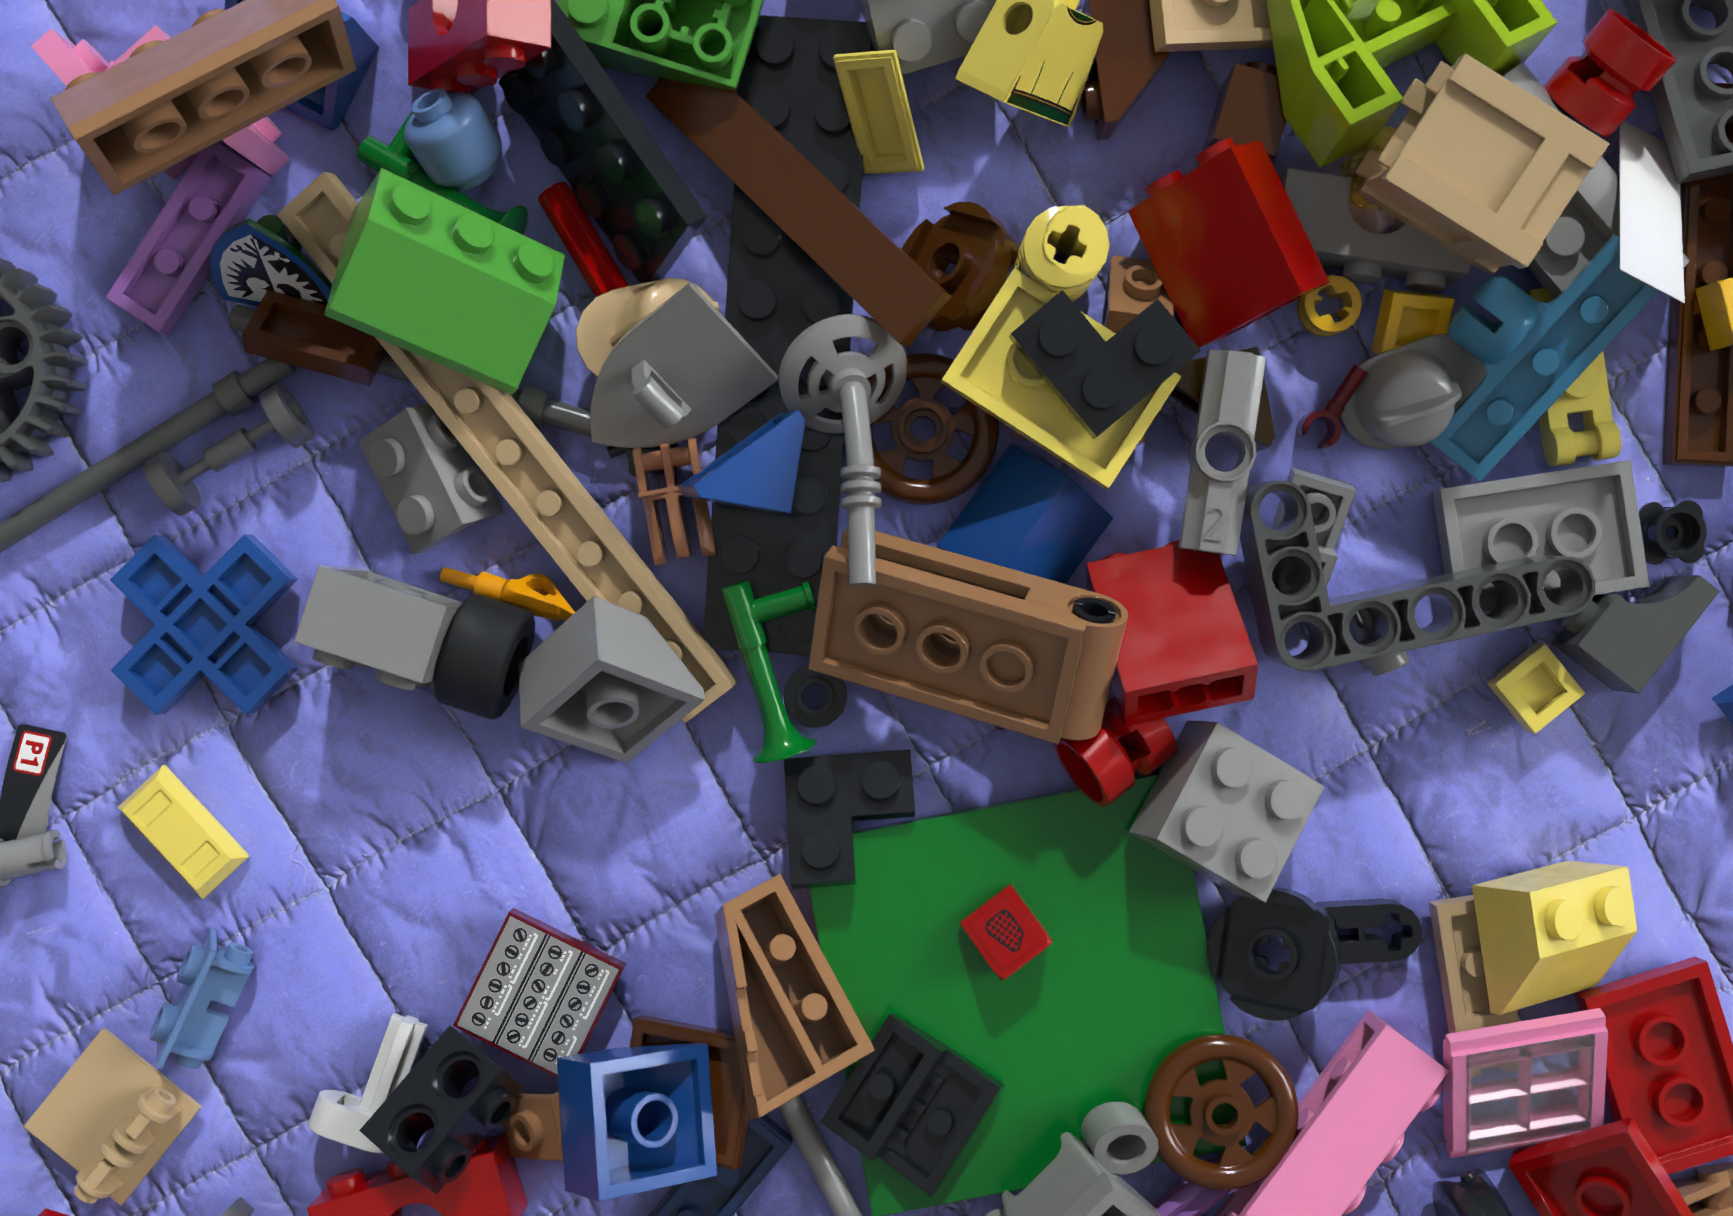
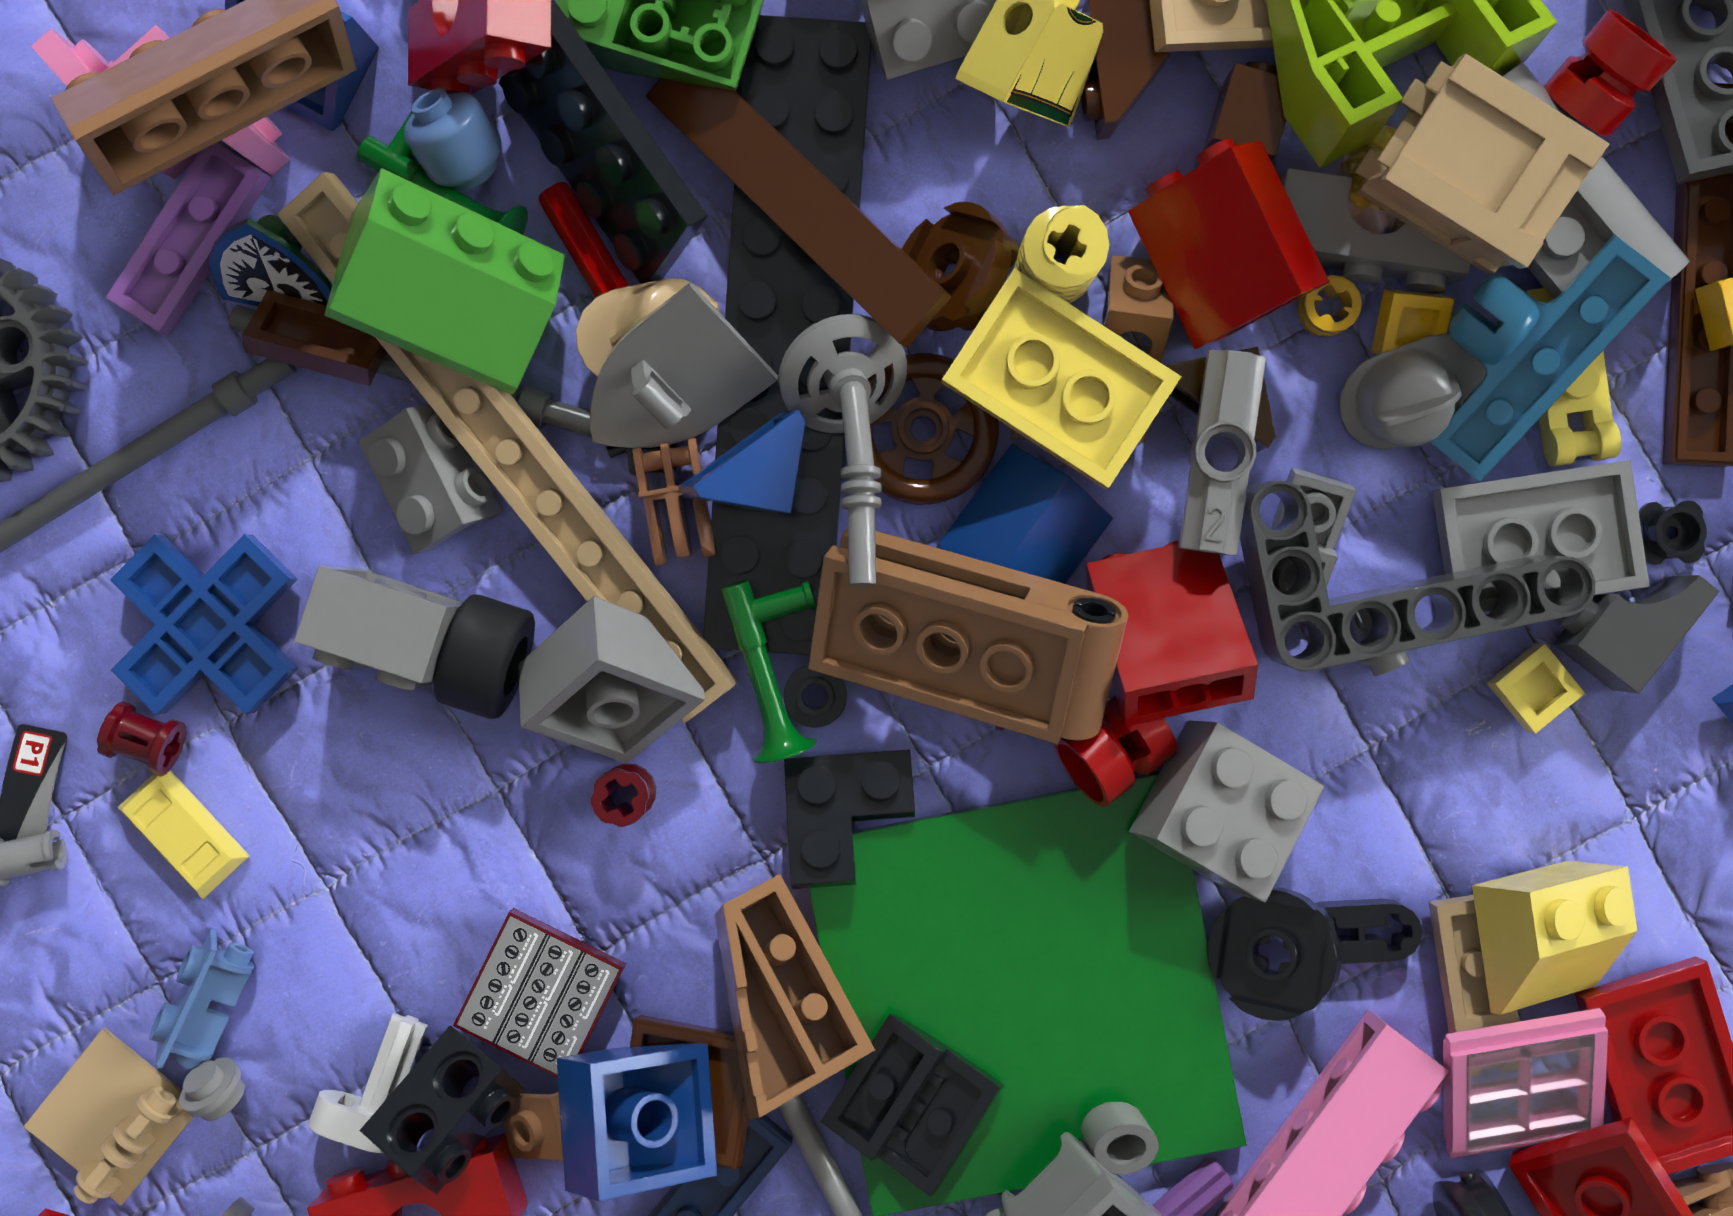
(121, 732): none -> dark red bush
(175, 484): flat silver wheel -> none
(212, 1089): none -> light grey plate
(530, 592): light orange hand -> none
(623, 814): none -> dark red bush
(879, 111): light yellow tile -> none
(1006, 932): red slope -> none
(1098, 376): black plate -> none
(1240, 1061): reddish brown plate -> none
(1333, 408): dark red hand -> none
(1650, 212): white sticker -> none

